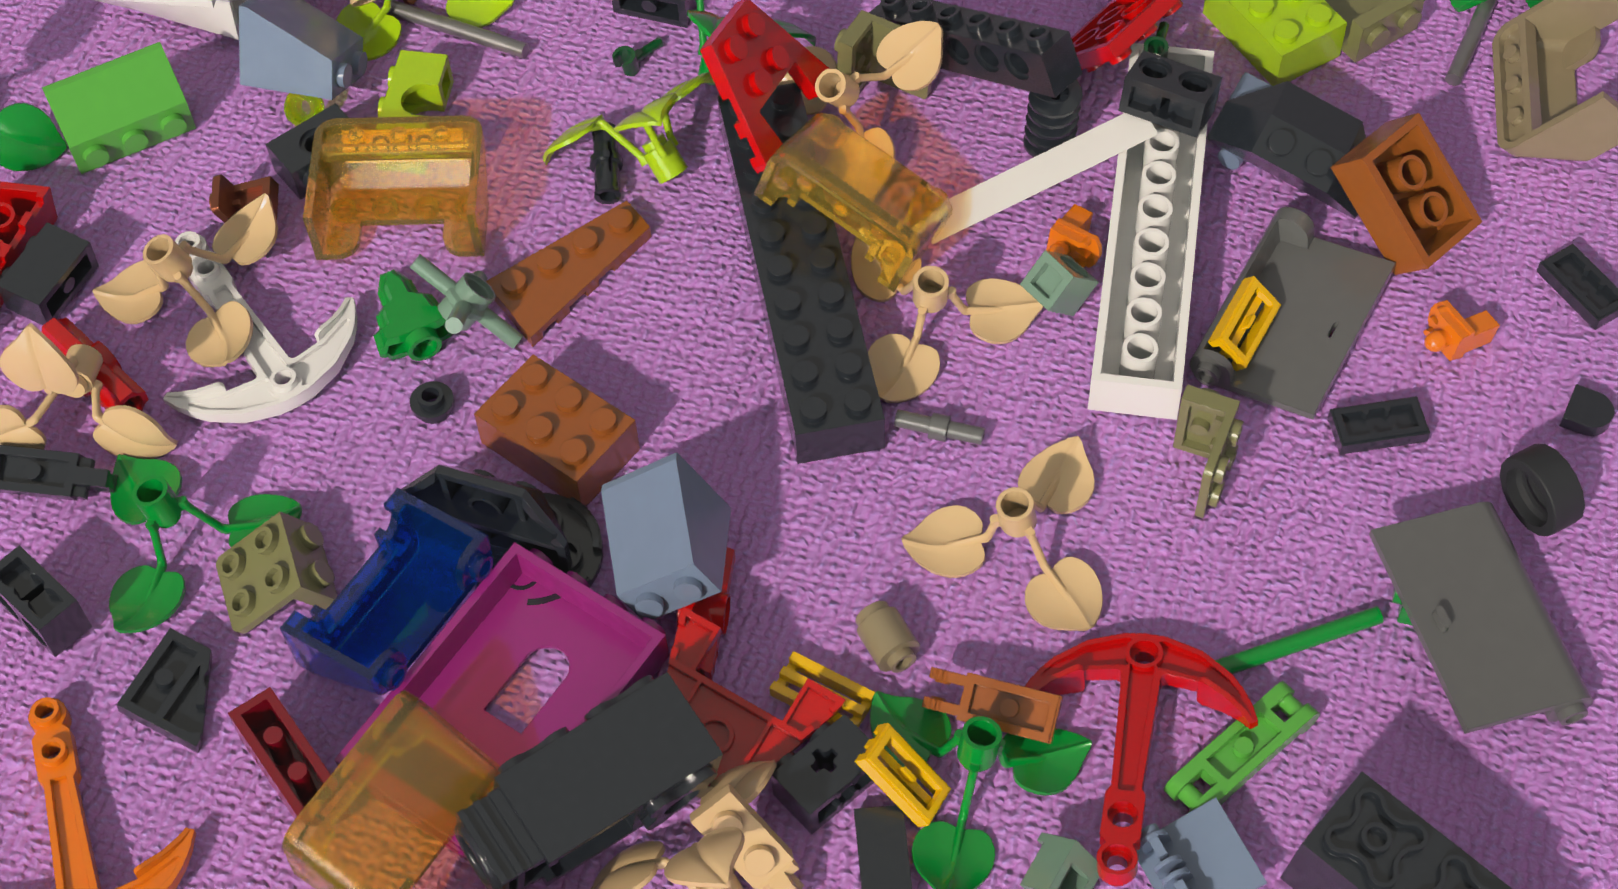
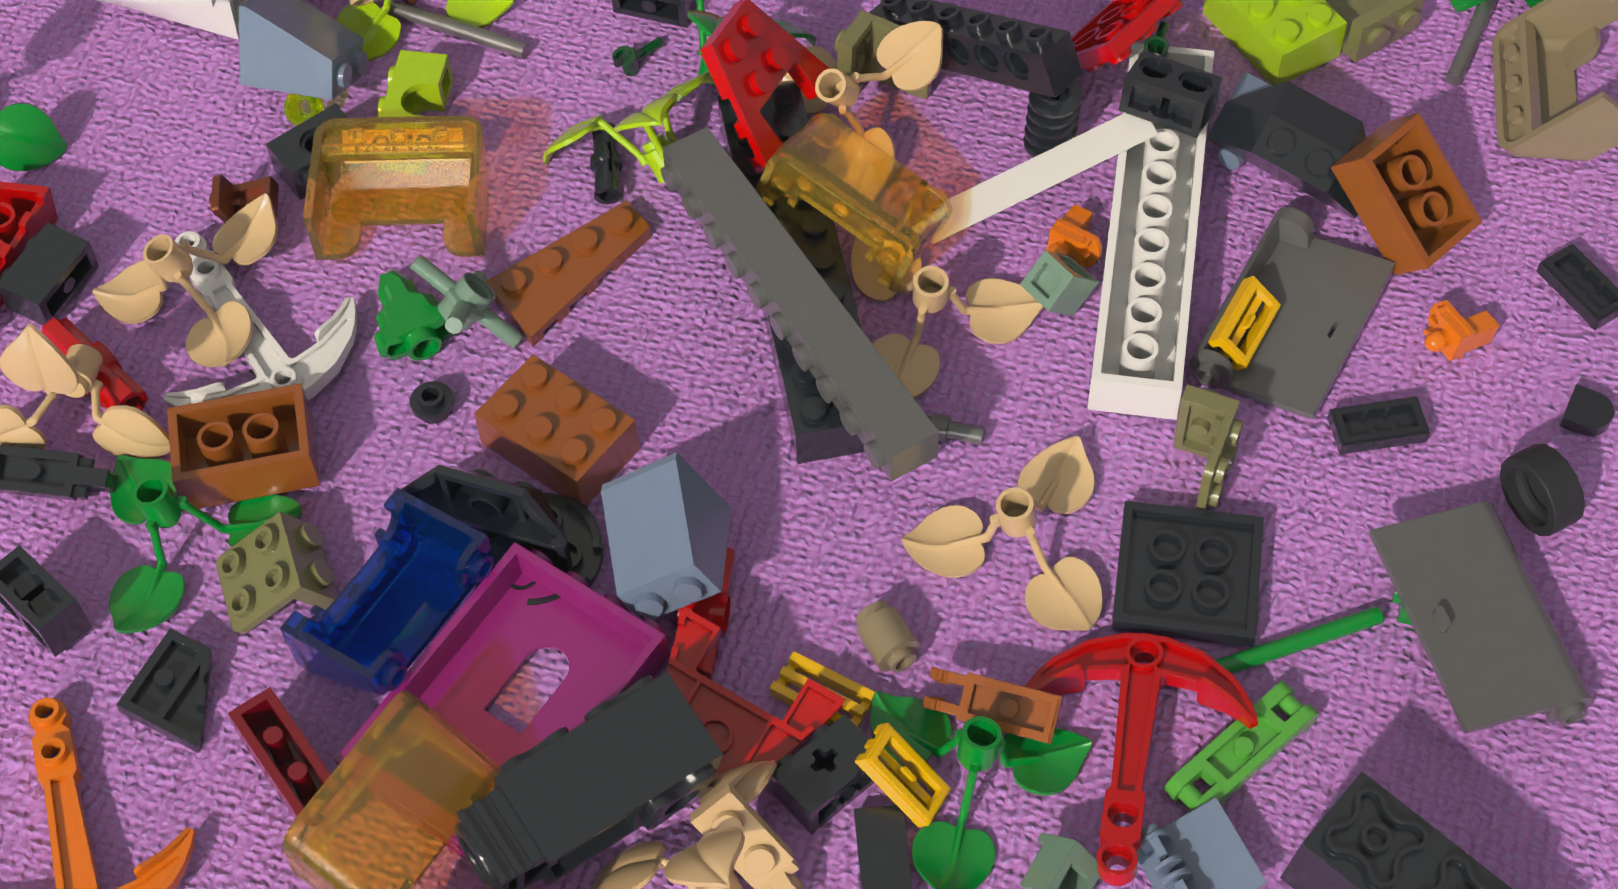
(119, 107): bright green slope -> none
(243, 446): none -> dark orange brick
(800, 306): none -> dark grey brick
(1188, 574): none -> black plate

